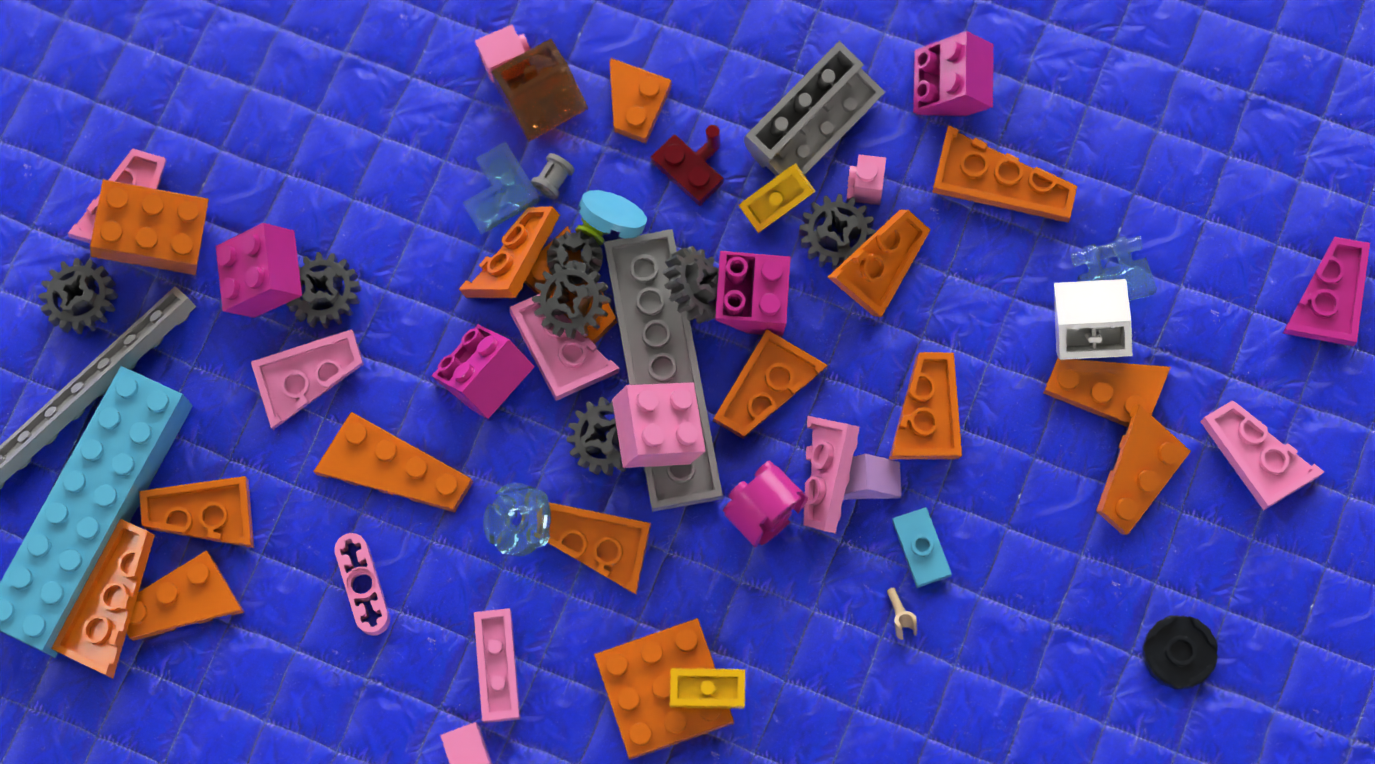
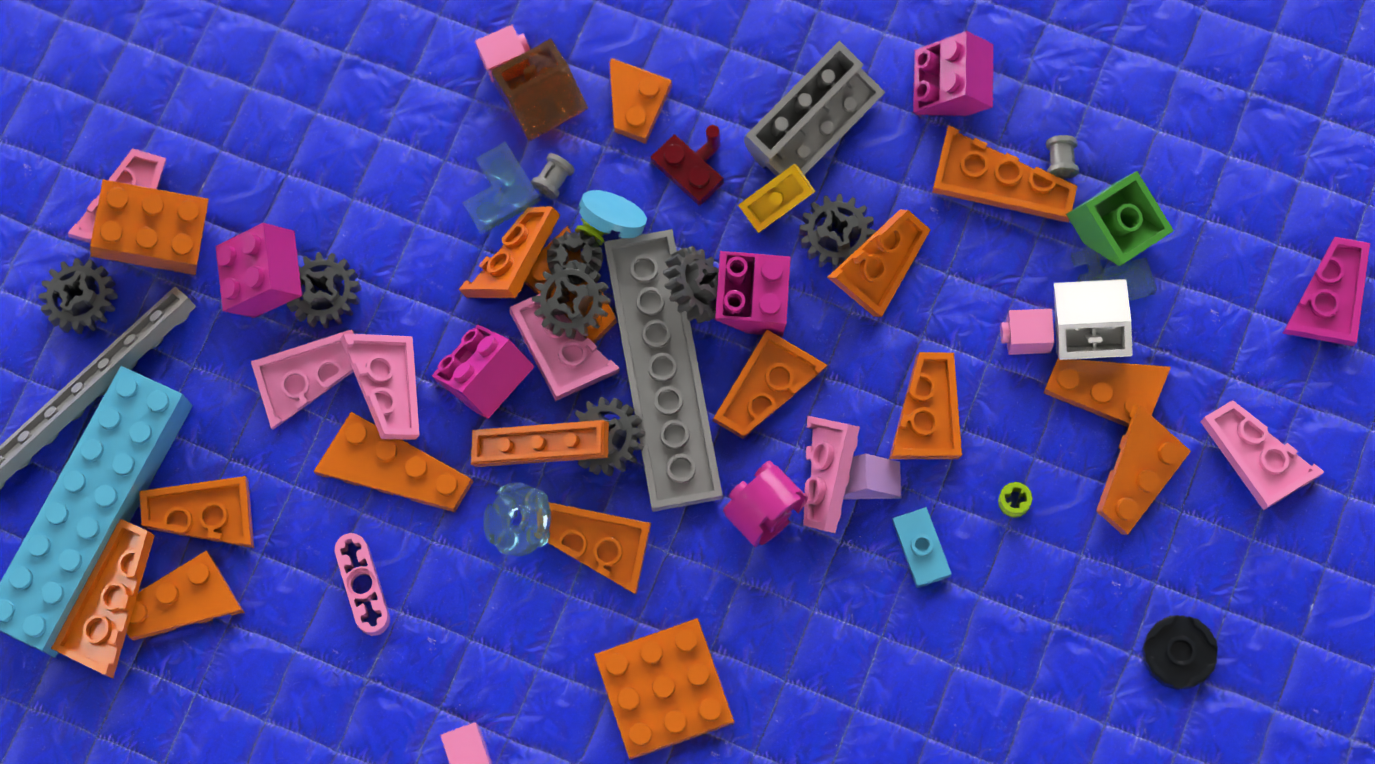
(387, 380): none -> bright pink wing
(496, 665): bright pink plate -> none
(540, 443): none -> orange tile
(658, 425): bright pink brick -> none
(707, 688): yellow plate -> none
(866, 180): bright pink brick -> none
(903, 618): tan hand -> none
(1006, 493): none -> lime bush
(1028, 331): none -> bright pink brick
(1062, 156): none -> light grey bush
(1120, 220): none -> bright green slope

